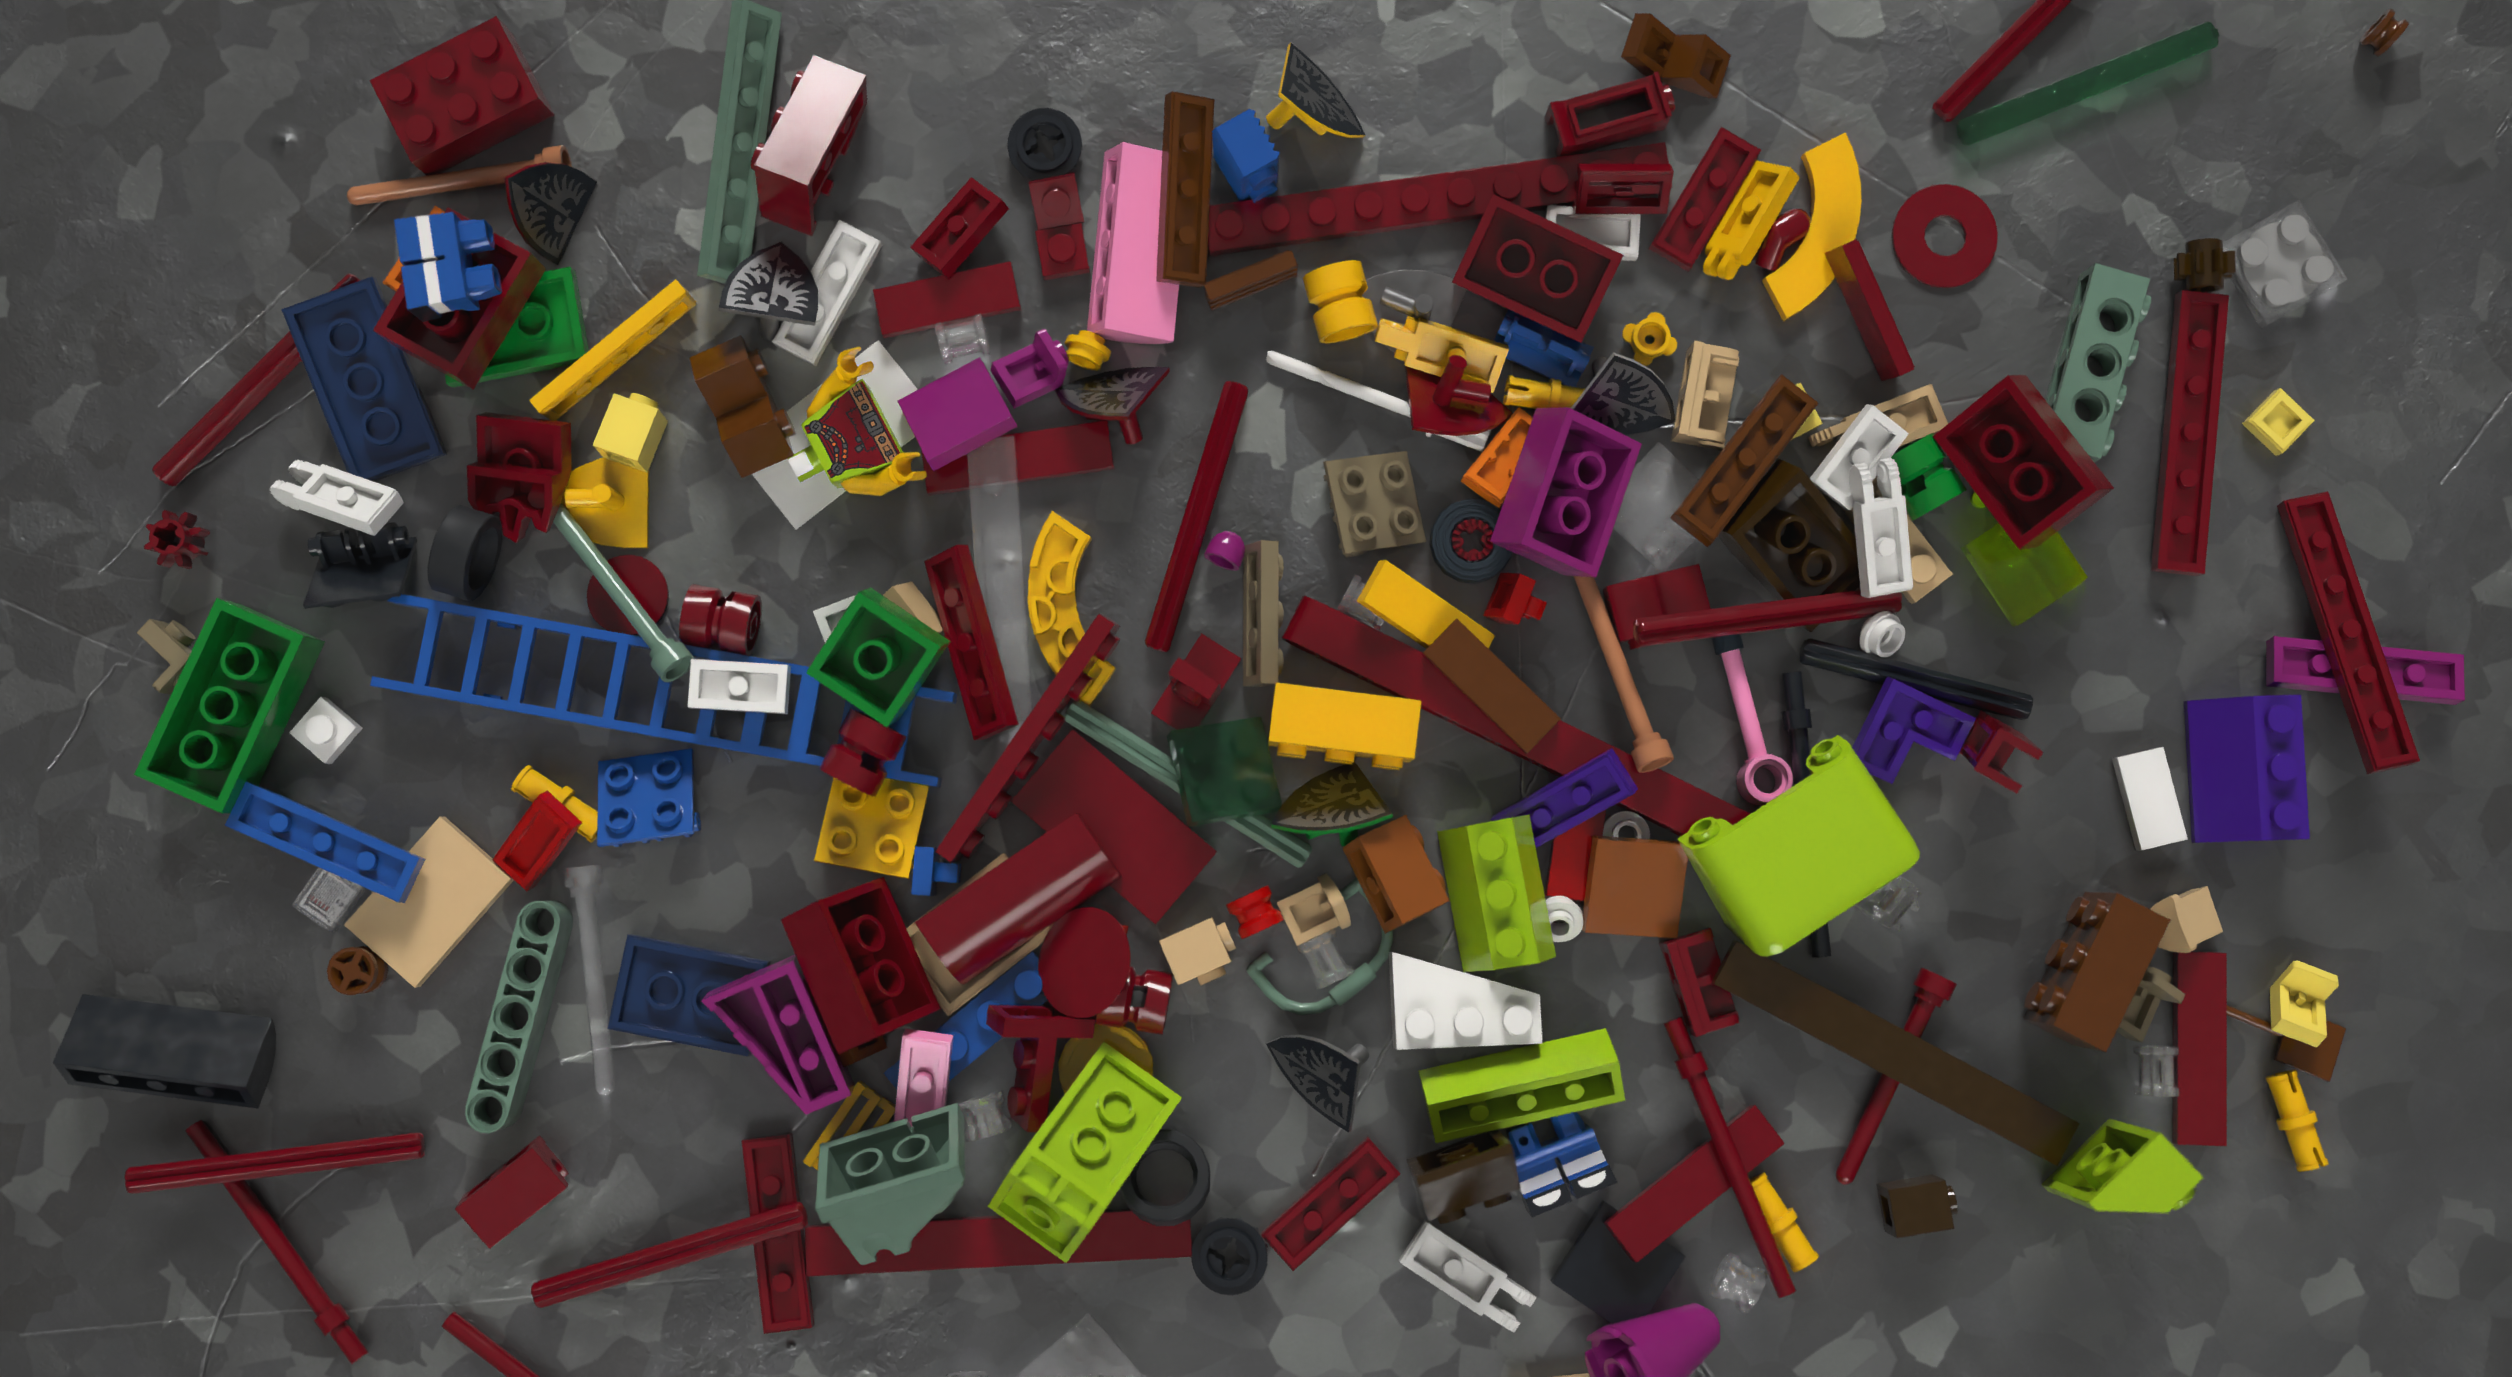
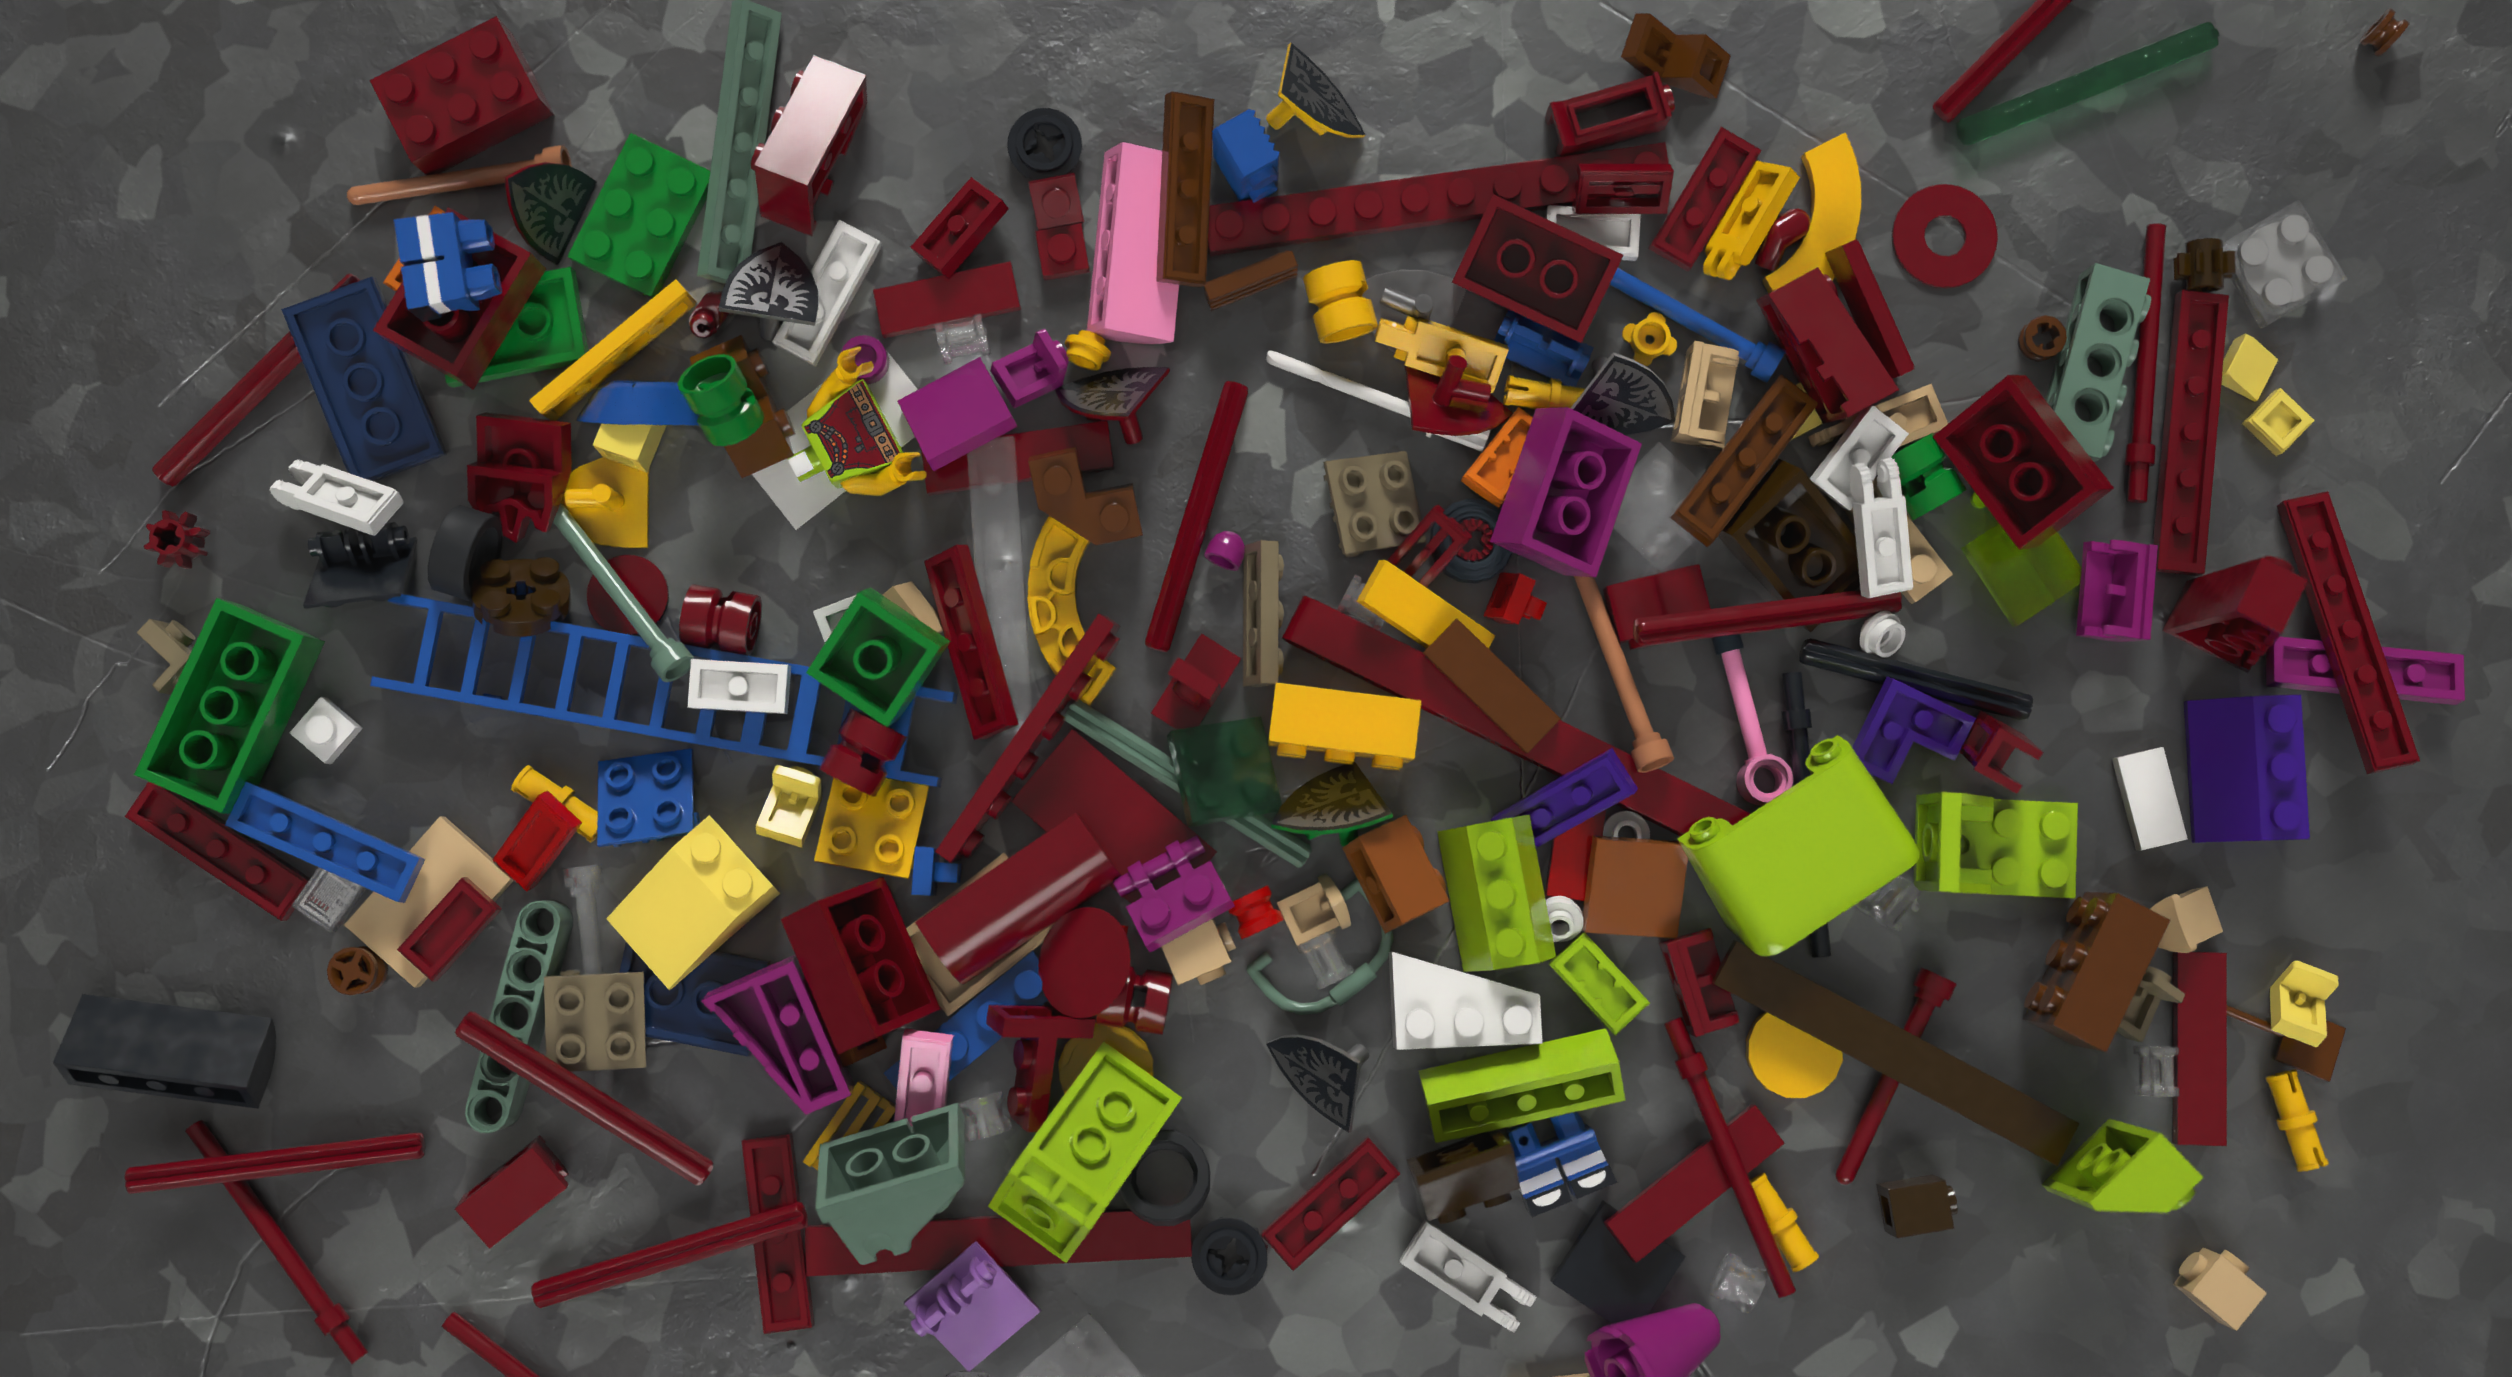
(219, 849): none -> dark red tile
(449, 929): none -> dark red tile
(501, 581): none -> dark brown plate
(584, 1098): none -> dark red axle
(595, 1020): none -> dark tan hinge
(642, 216): none -> green plate
(643, 405): none -> blue piece
(691, 902): none -> light yellow slope
(706, 317): none -> dark red arm
(721, 398): none -> green wheel
(790, 805): none -> light yellow bracket
(872, 351): none -> magenta tile
(971, 1307): none -> medium lavender hinge
(1095, 515): none -> reddish brown brick
(1179, 904): none -> magenta plate
(1448, 527): none -> dark red tile
(1598, 983): none -> lime plate
(1759, 357): none -> blue piece
(1789, 1059): none -> yellow tile
(1825, 346): none -> dark red wedge
(1995, 846): none -> lime bracket
(2053, 347): none -> reddish brown bush
(2117, 591): none -> magenta hinge
(2140, 452): none -> dark red bar
(2219, 1286): none -> tan brick
(2237, 610): none -> dark red wedge
(2247, 367): none -> light yellow slope

